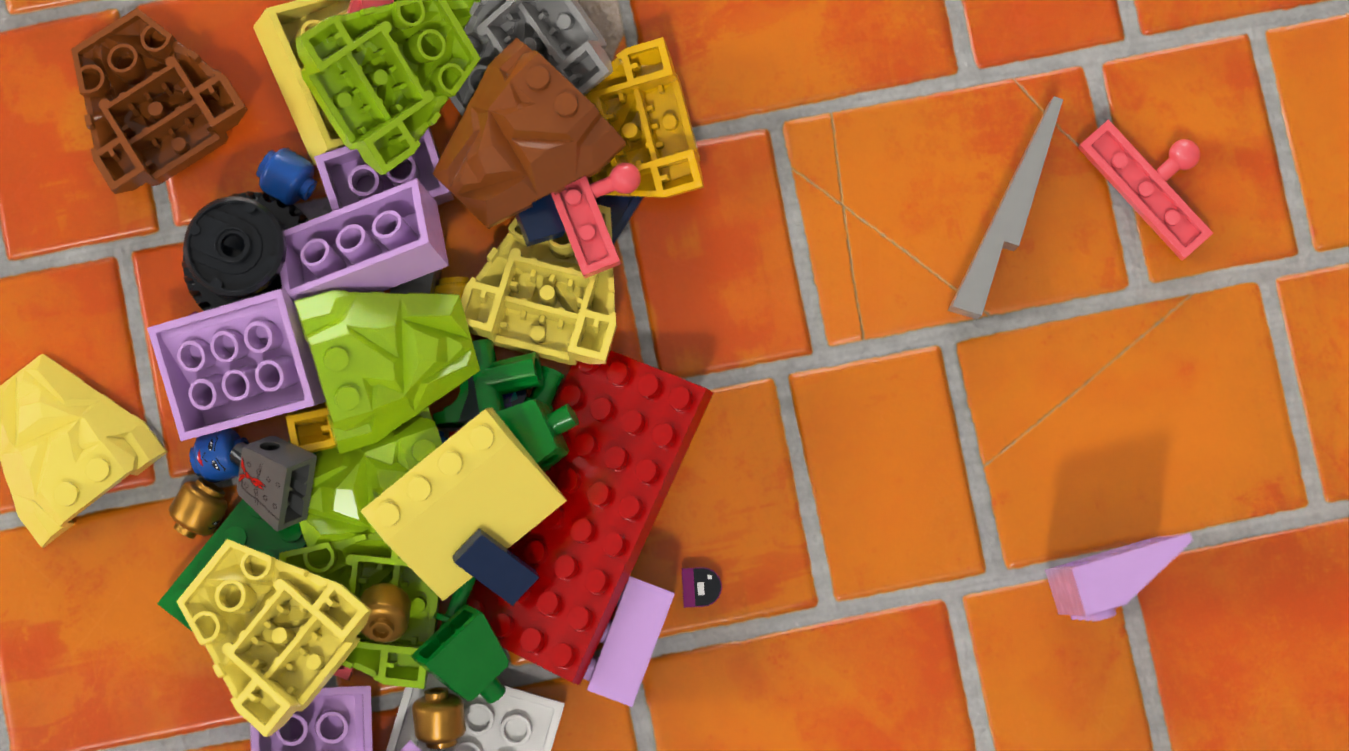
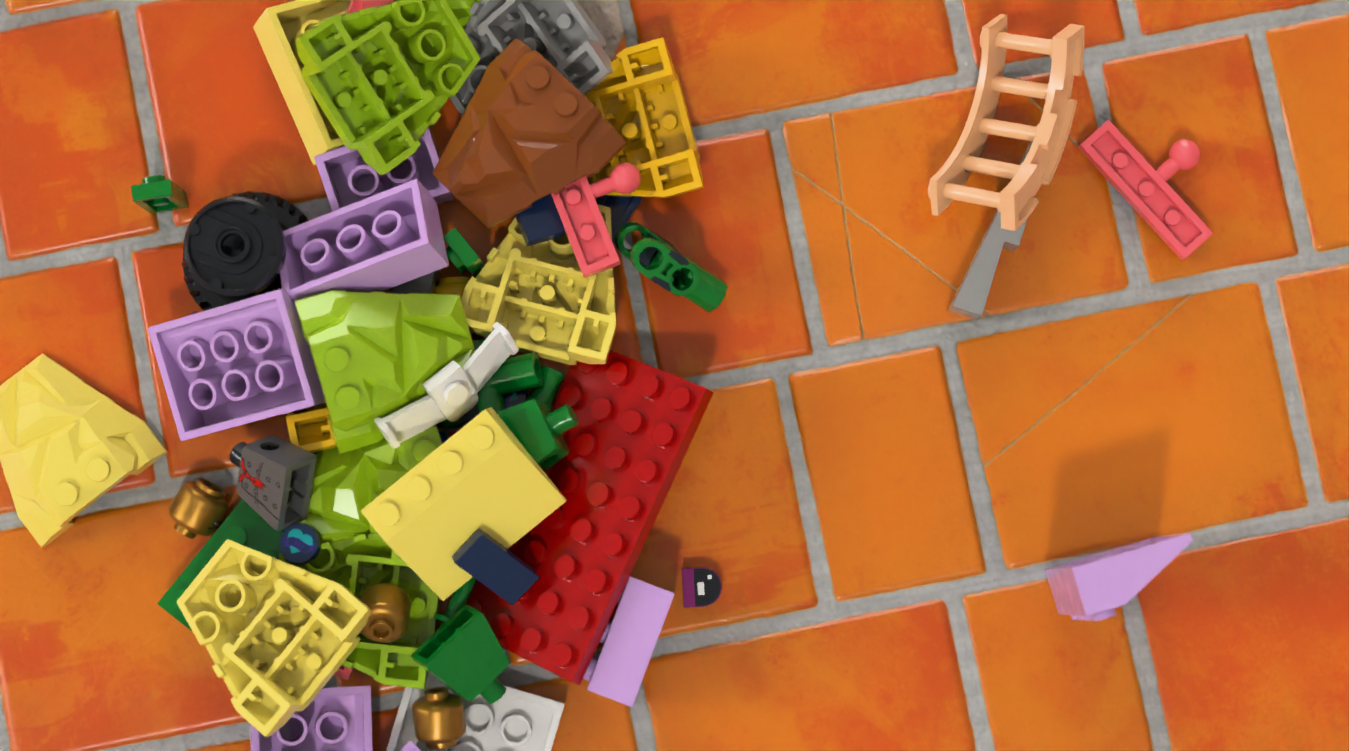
(150, 102): dark orange wedge -> none
(159, 195): none -> green plate
(212, 455): blue head -> none
(286, 176): blue head -> none
(300, 544): none -> dark blue tile
(450, 390): none -> white plate
(462, 254): none -> green plate
(671, 269): none -> green connector
(1048, 137): none -> light nougat fence

